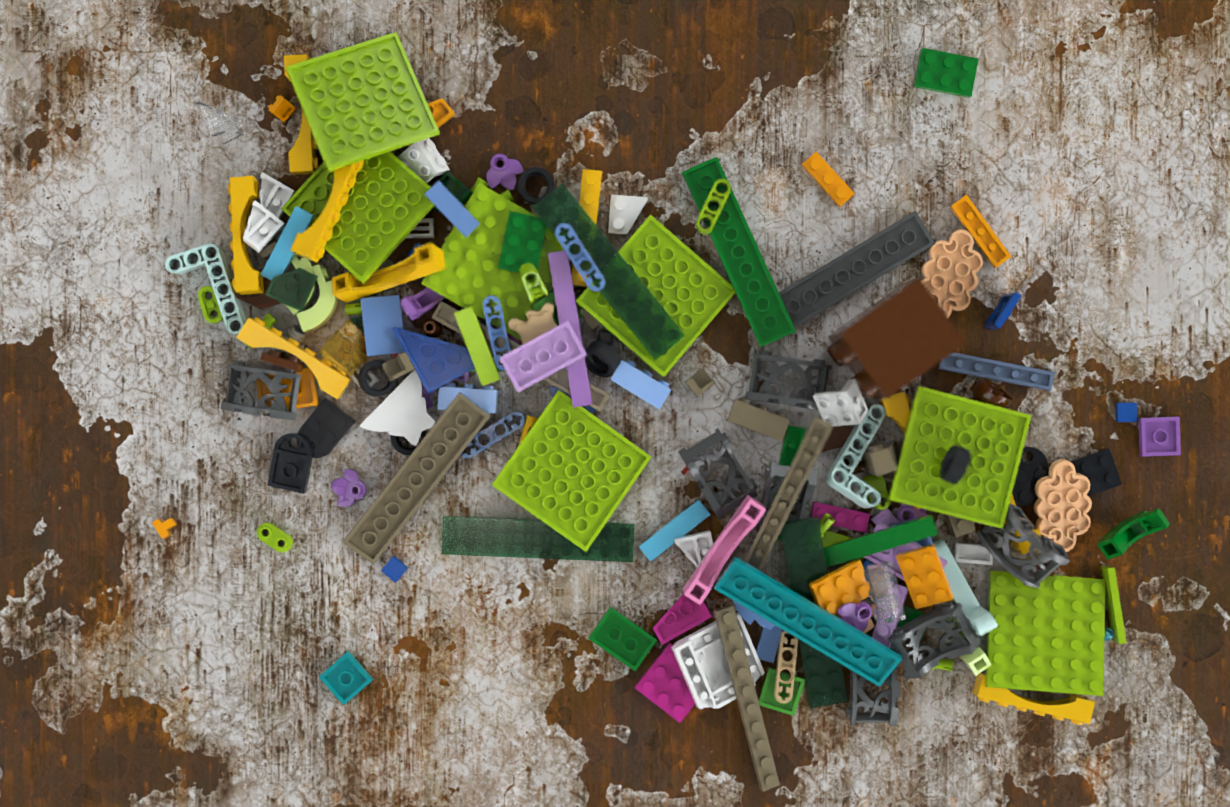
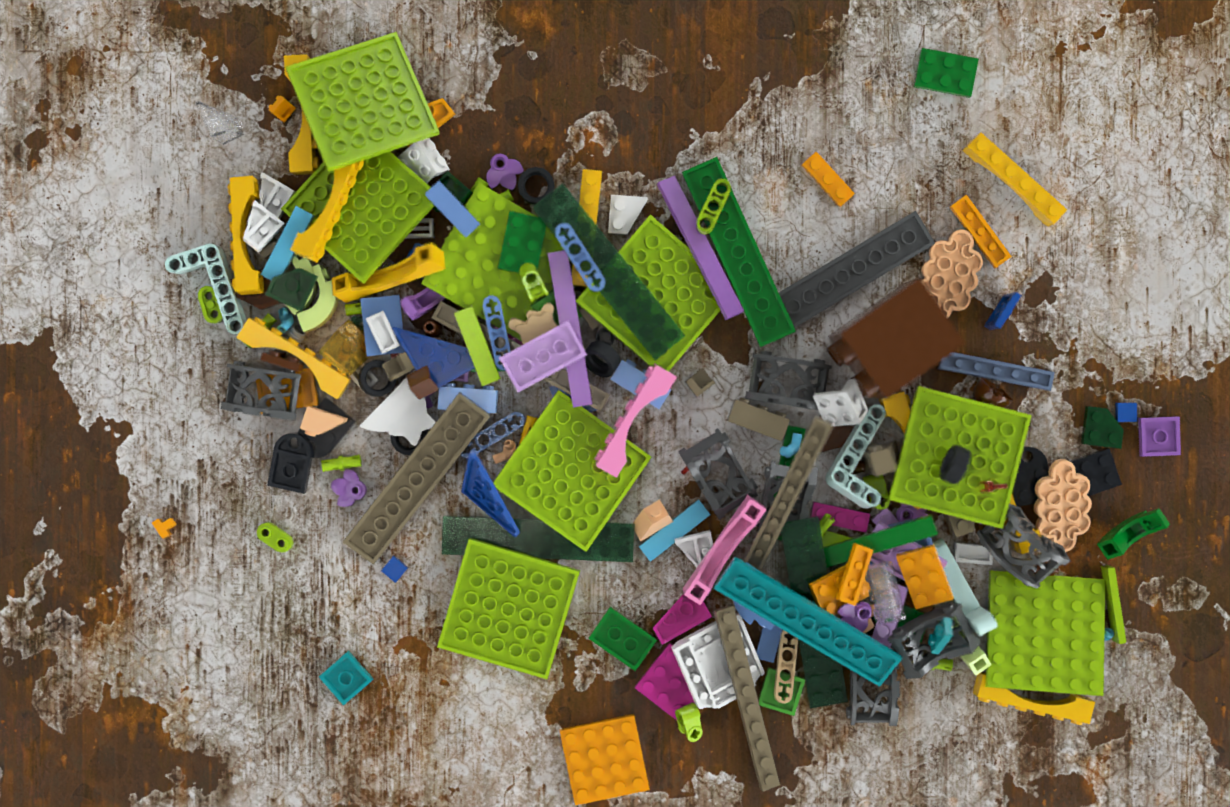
(286, 319): none -> medium azure arm
(320, 421): none -> light nougat slope
(341, 463): none -> lime pin
(382, 332): none -> white tile
(421, 383): none -> reddish brown panel
(483, 493): none -> blue tile
(508, 449): none -> light nougat arm
(508, 608): none -> lime plate
(604, 759): none -> light orange plate
(651, 520): none -> light nougat slope
(656, 384): none -> bright pink arch
(689, 721): none -> lime piece
(700, 248): none -> medium lavender tile
(793, 448): none -> medium azure arm
(854, 574): none -> light orange plate
(940, 636): none -> teal plate
(989, 486): none -> clear red hand
(1041, 202): none -> yellow arch
(1101, 428): none -> dark green plate

